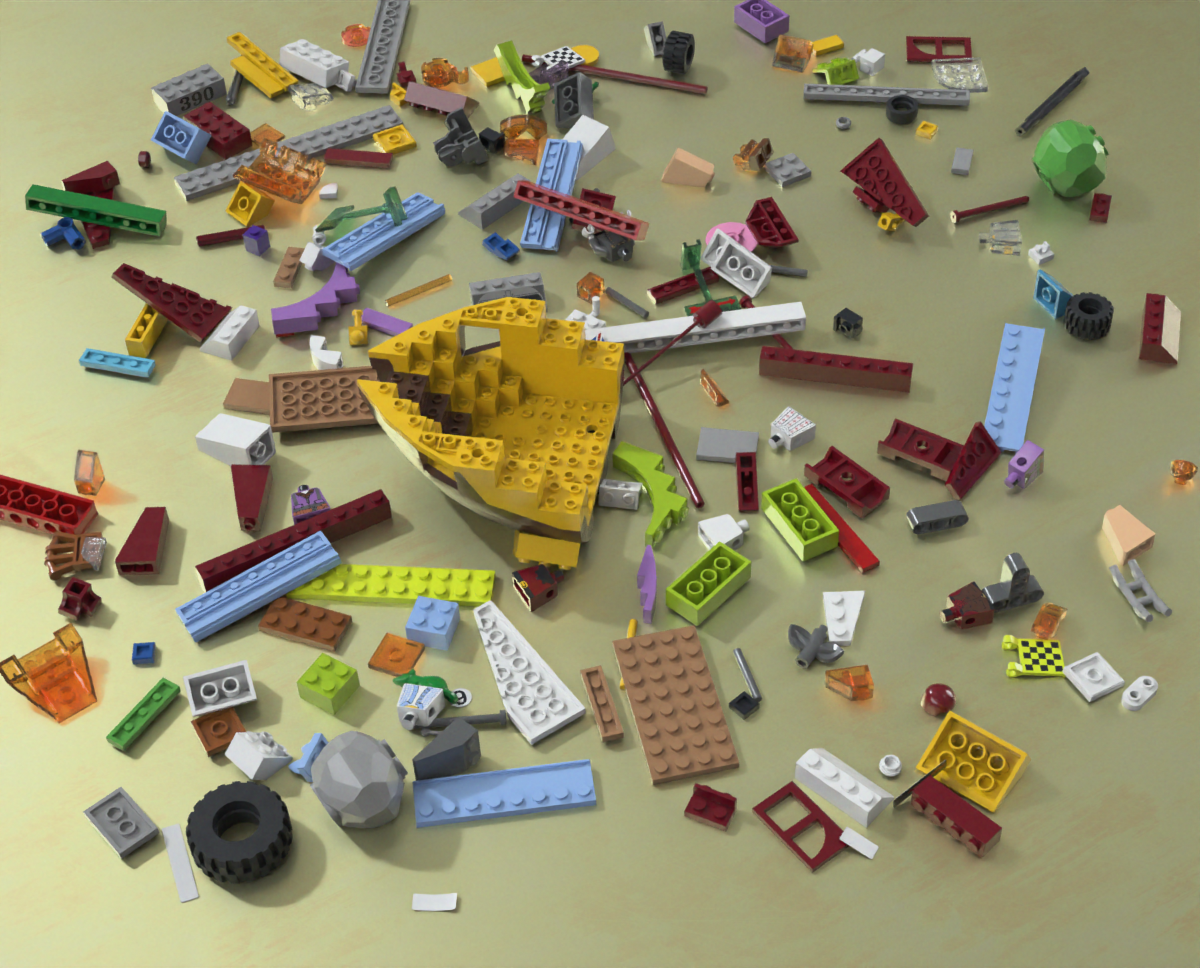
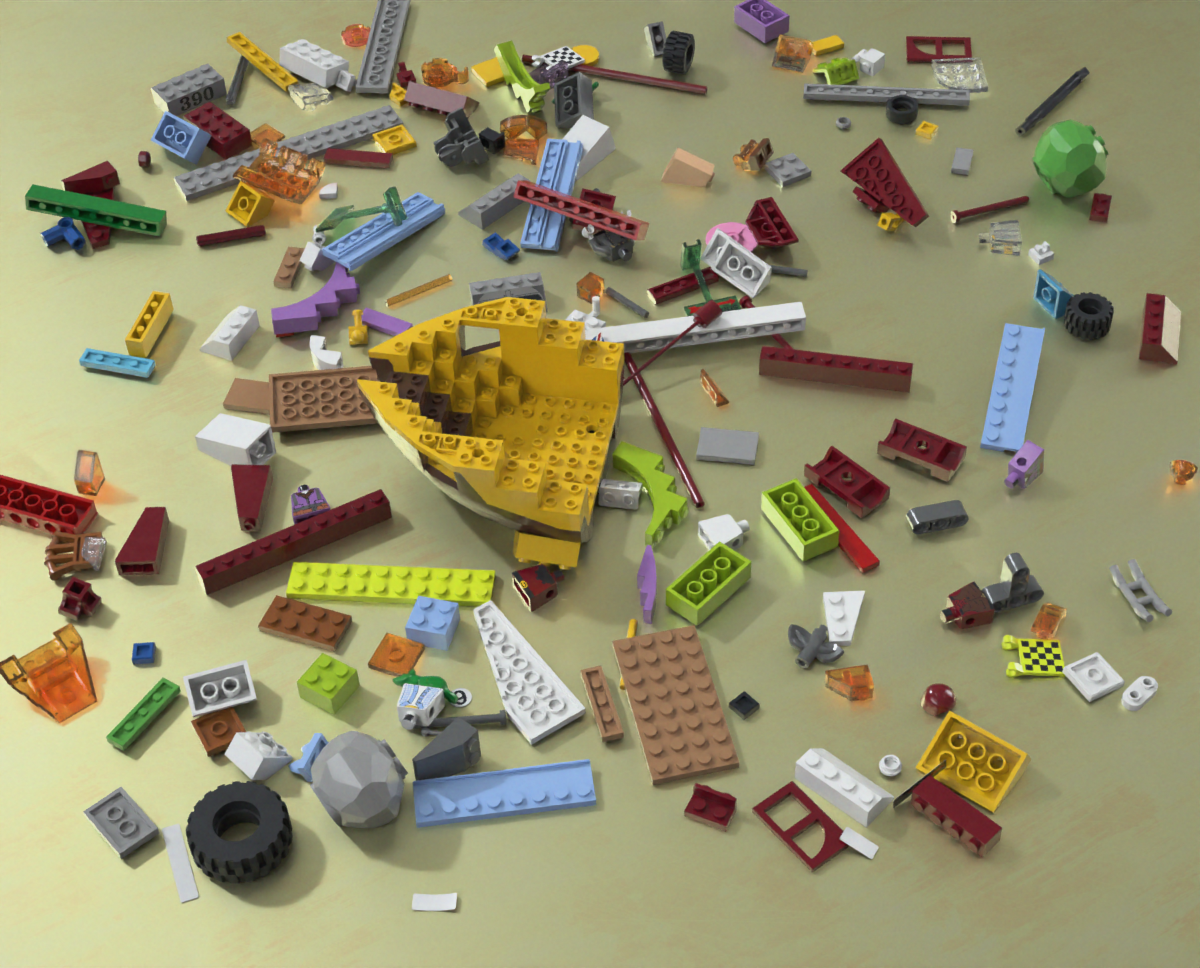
(179, 305): dark red wing -> none
(256, 240): dark purple brick -> none
(257, 76): yellow tile -> none
(258, 586): light blue plate -> none
(746, 481): dark red slope -> none
(747, 674): bar -> none
(791, 430): white torso -> none
(848, 323): black brick -> none
(972, 462): dark red wing -> none
(1126, 534): light nougat slope -> none

